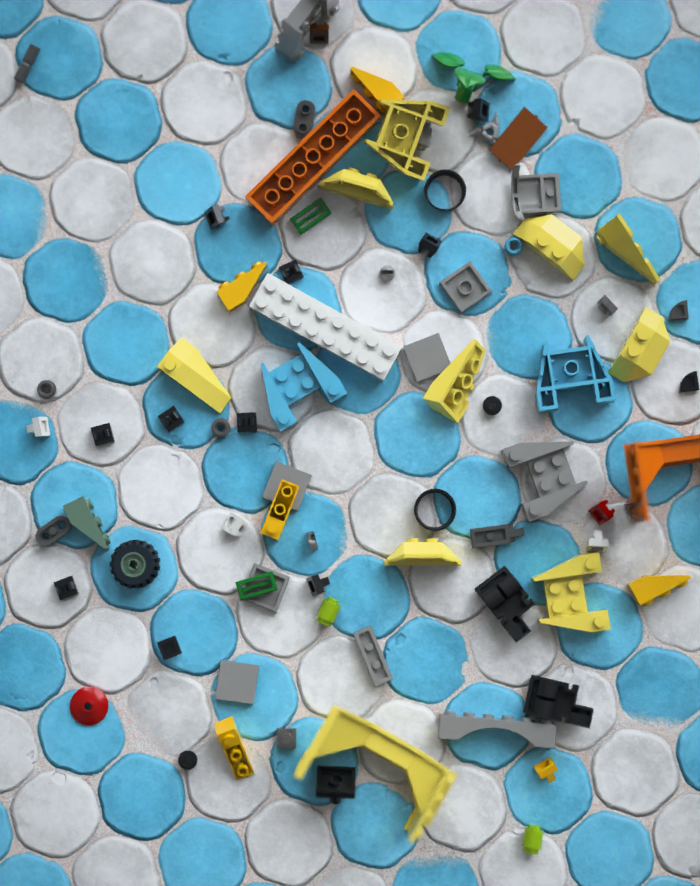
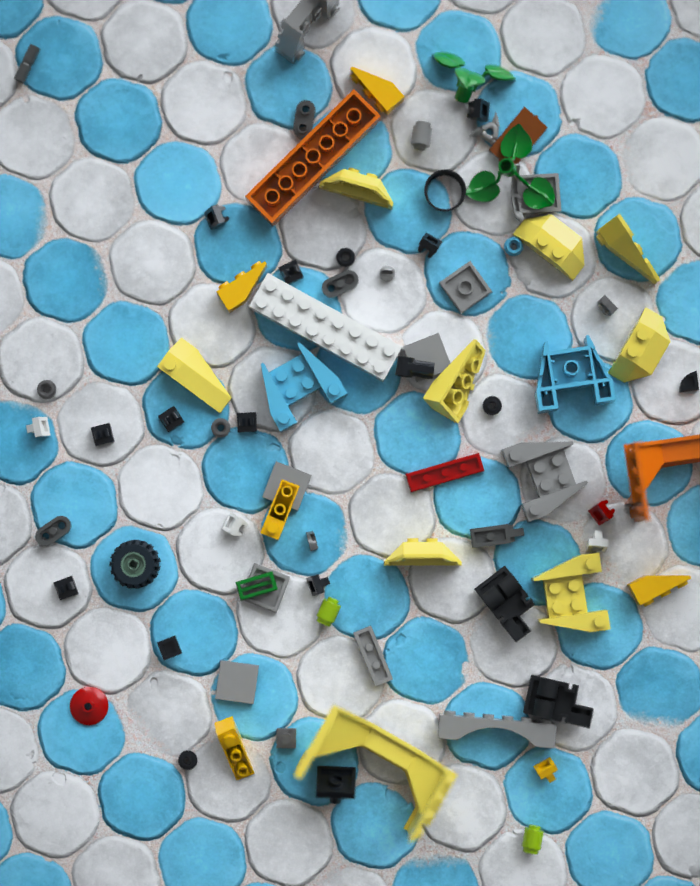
(82, 517): sand green slope -> none
(314, 222): green tile -> none
(319, 33): reddish brown tile -> none
(339, 283): none -> dark grey plate
(343, 251): none -> black plate
(402, 131): light yellow wedge -> none
(410, 367): none -> black piece
(444, 472): none -> red tile
(451, 500): black tyre -> none
(514, 144): none -> green plant
(679, 311): dark grey tile -> none

